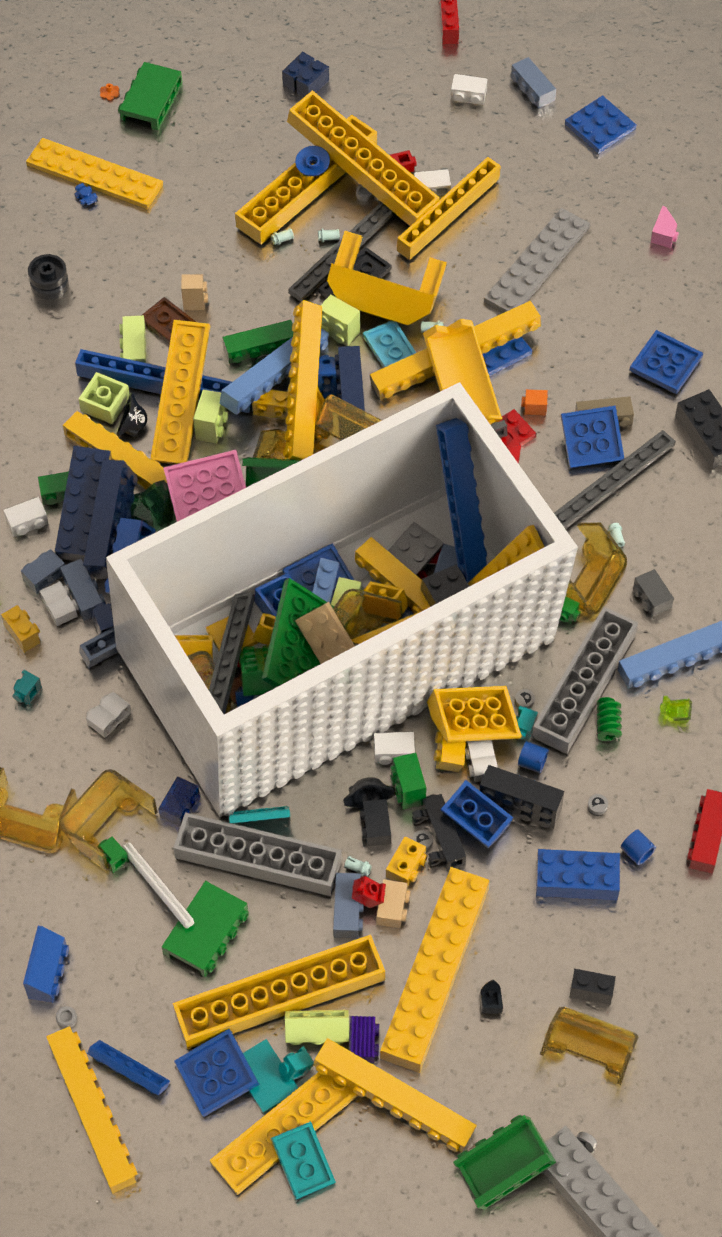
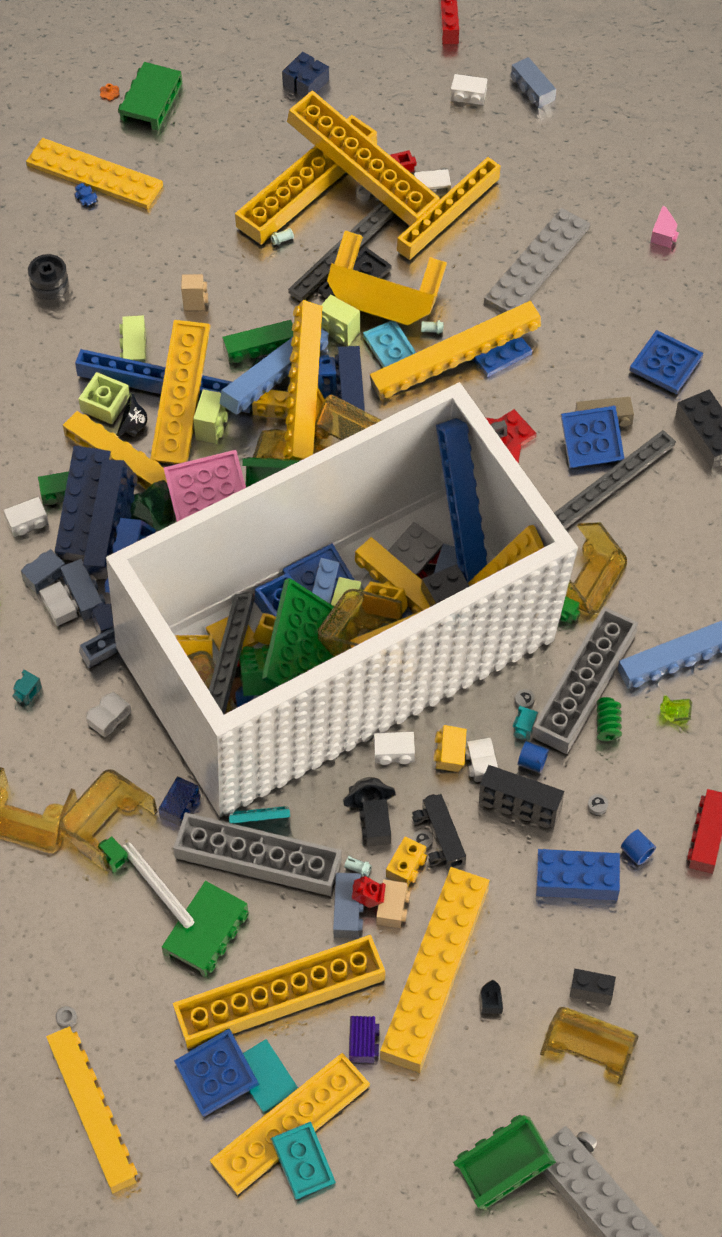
(20, 628): yellow brick -> none
(45, 965): blue slope -> none
(128, 1067): blue plate -> none
(161, 318): reddish brown tile -> none
(296, 1064): teal brick -> none
(311, 155): blue dish -> none
(316, 1026): yellowish green brick -> none
(324, 235): light aqua pin -> none
(324, 633): tan plate -> none
(394, 1095): yellow brick -> none
(408, 781): green brick -> none
(458, 359): yellow cylinder -> none
(473, 714): yellow slope -> none
(477, 814): blue slope -> none
(535, 402): orange brick -> none
(600, 124): blue plate -> none
(615, 531): light aqua pin -> none
(653, 593): dark grey brick -> none

